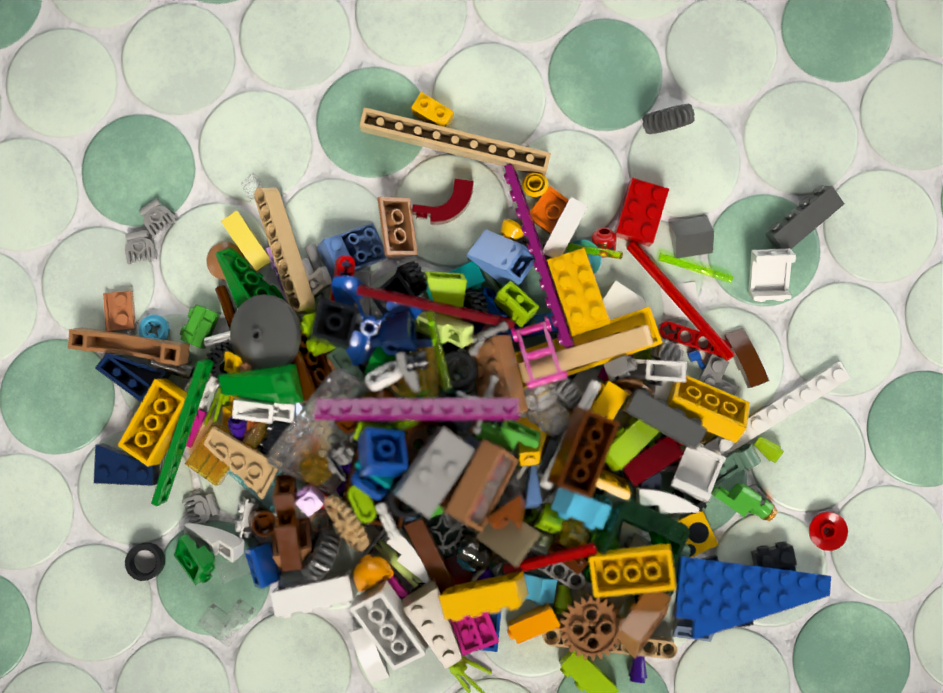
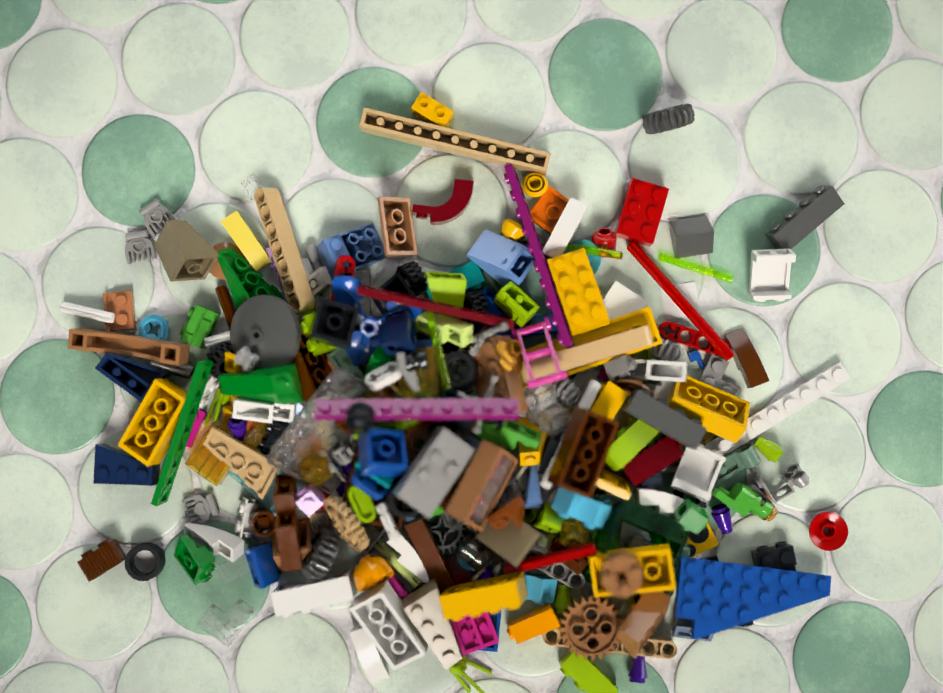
(87, 312): none -> white axle
(101, 560): none -> reddish brown brick
(184, 252): none -> dark tan slope
(246, 358): none -> light grey wheel
(360, 417): none -> black wheel
(509, 355): none -> pearl gold plate
(623, 585): none -> medium nougat brick
(691, 516): none -> brick
(722, 517): none -> dark purple cone
(793, 477): none -> light grey piece

